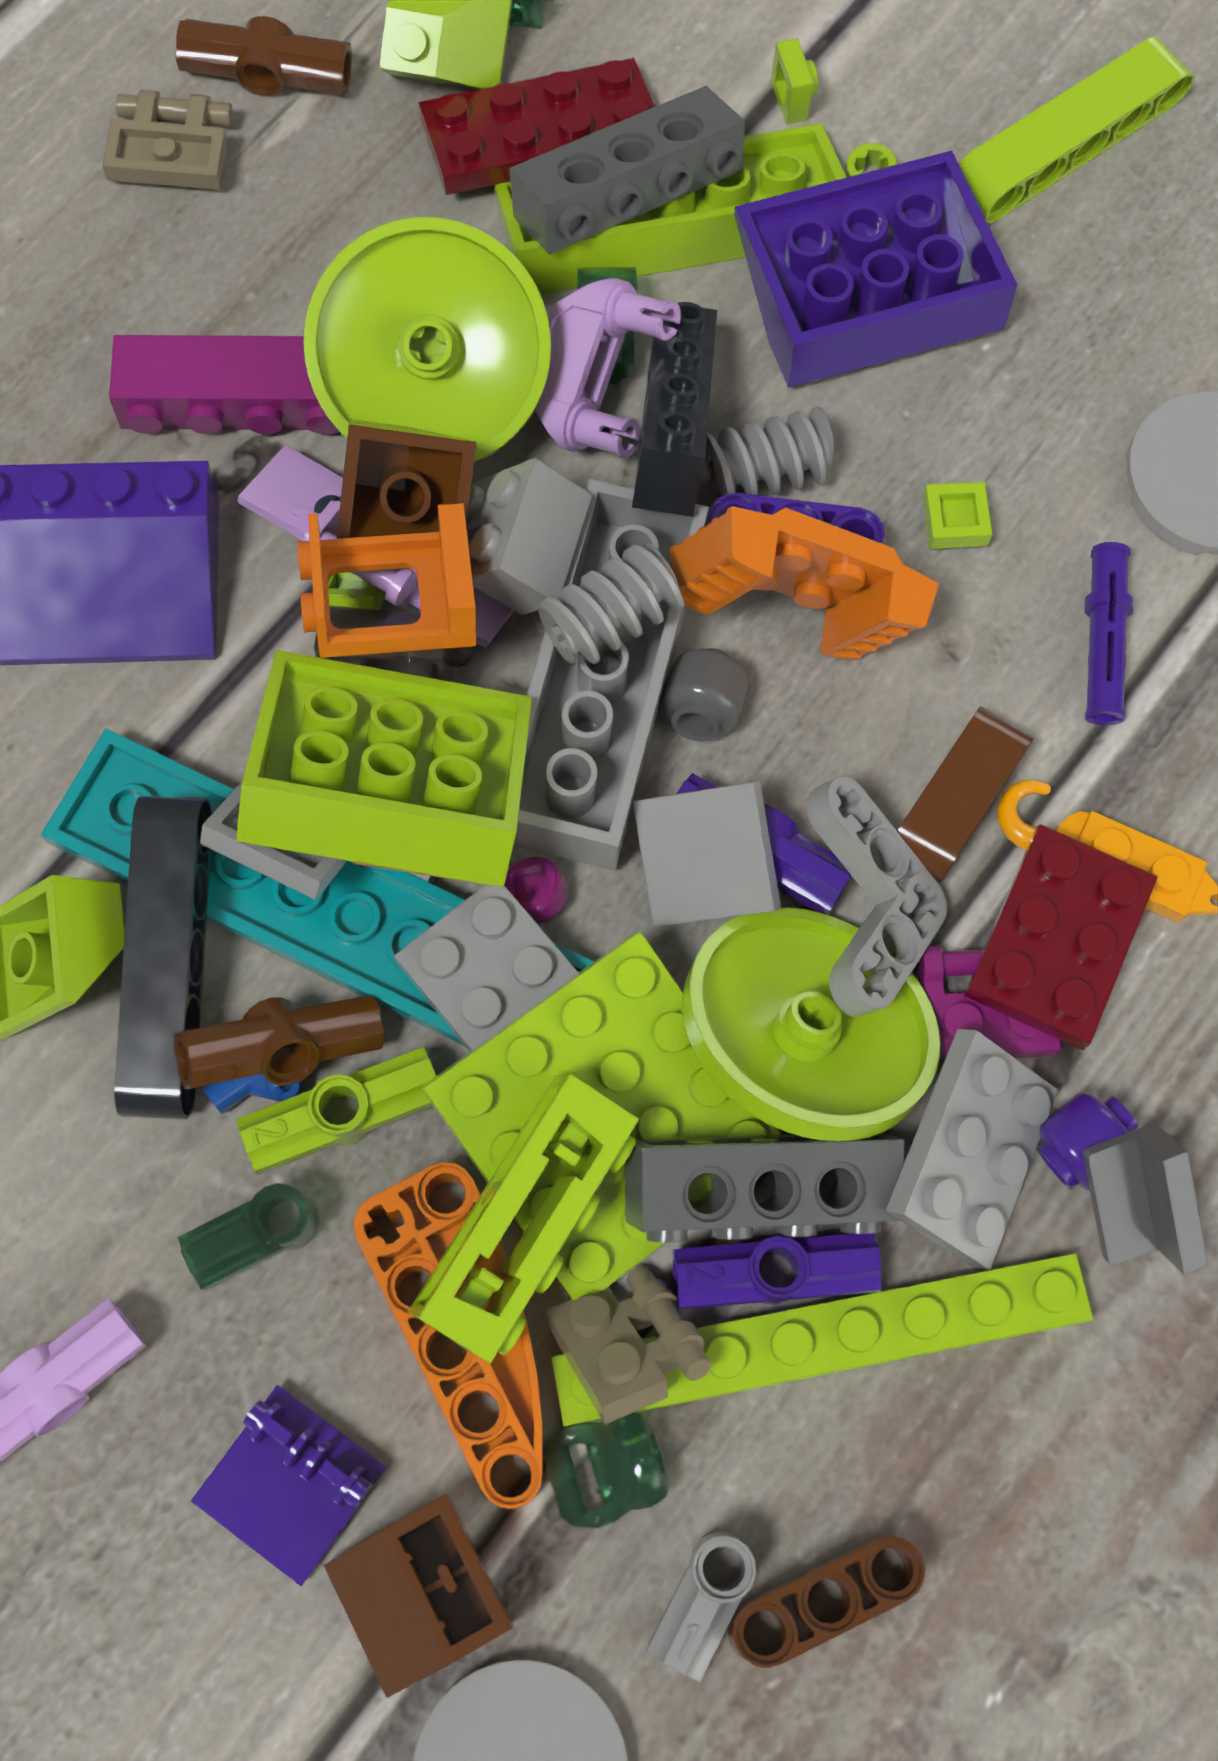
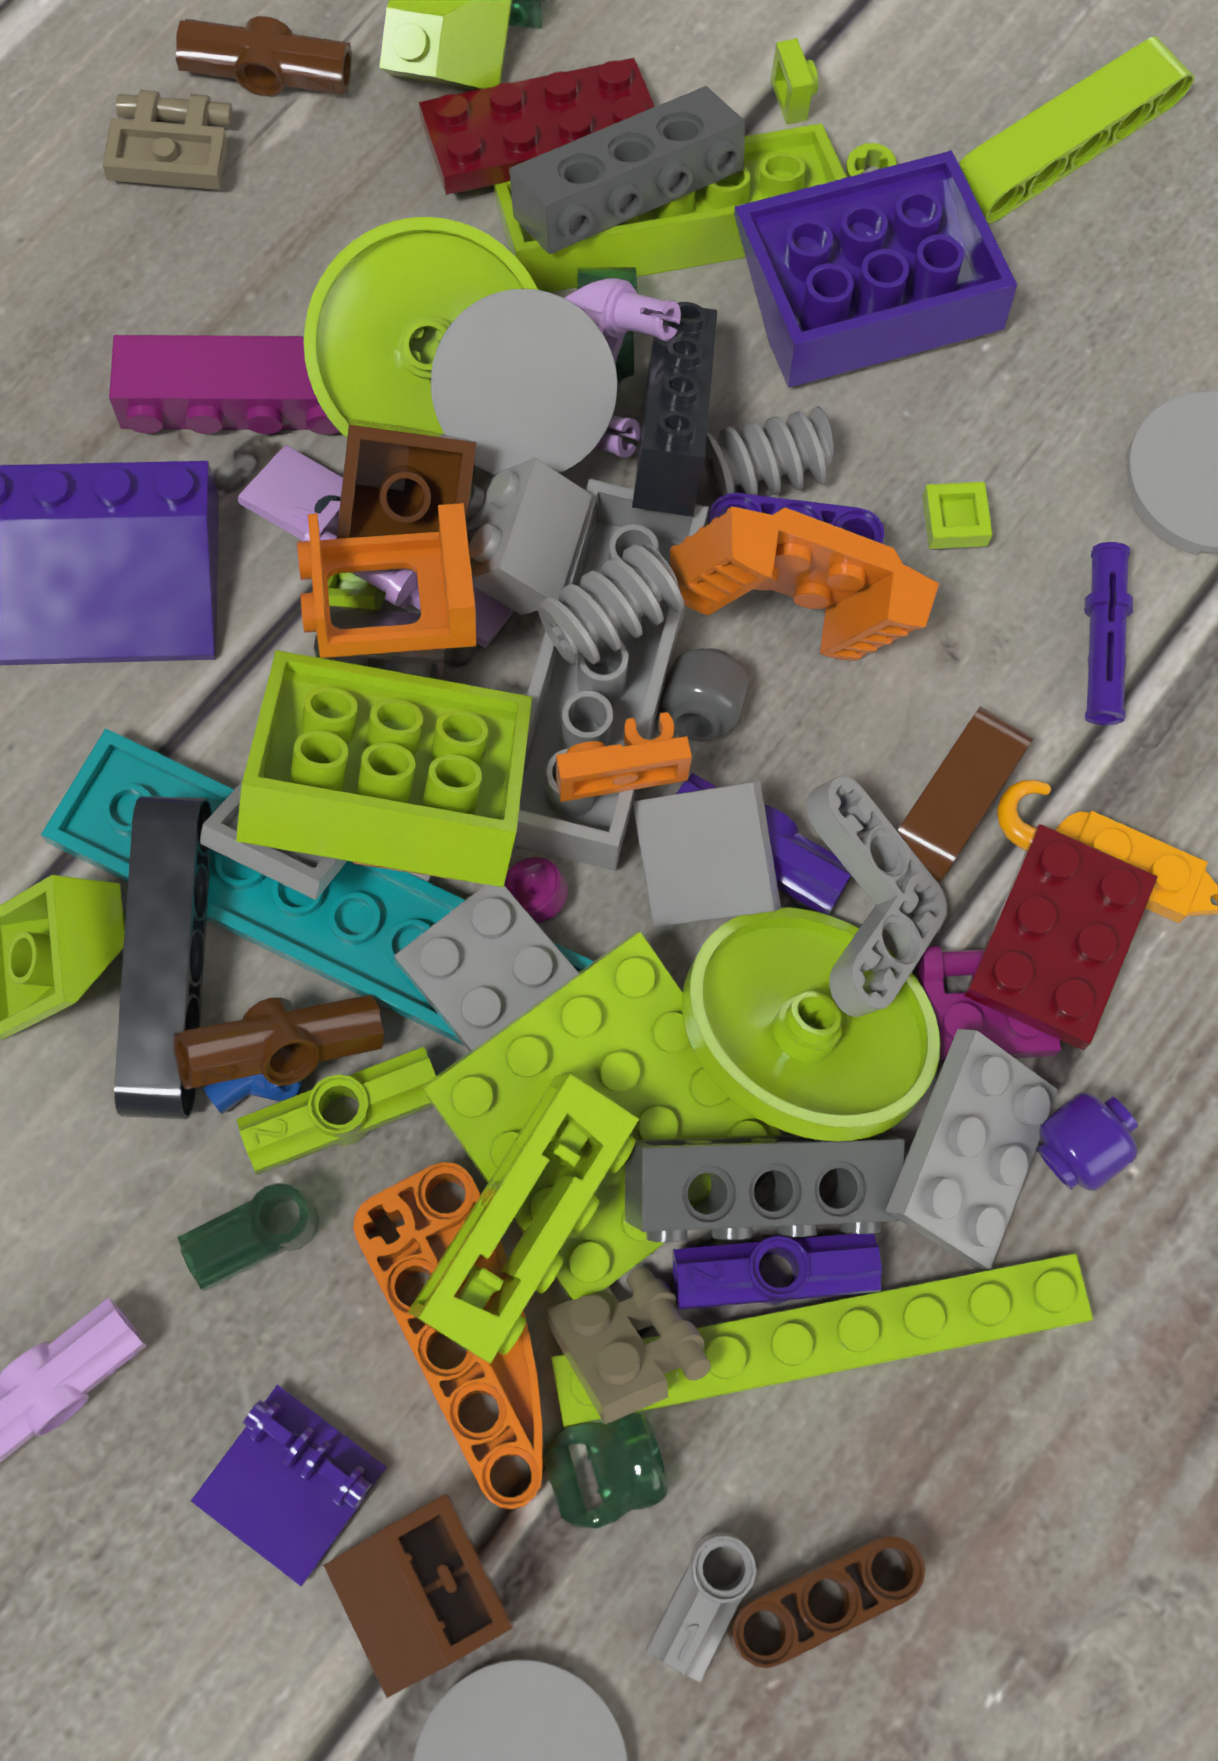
(524, 380): none -> light grey tile
(599, 769): none -> orange plate
(1145, 1199): panel -> none

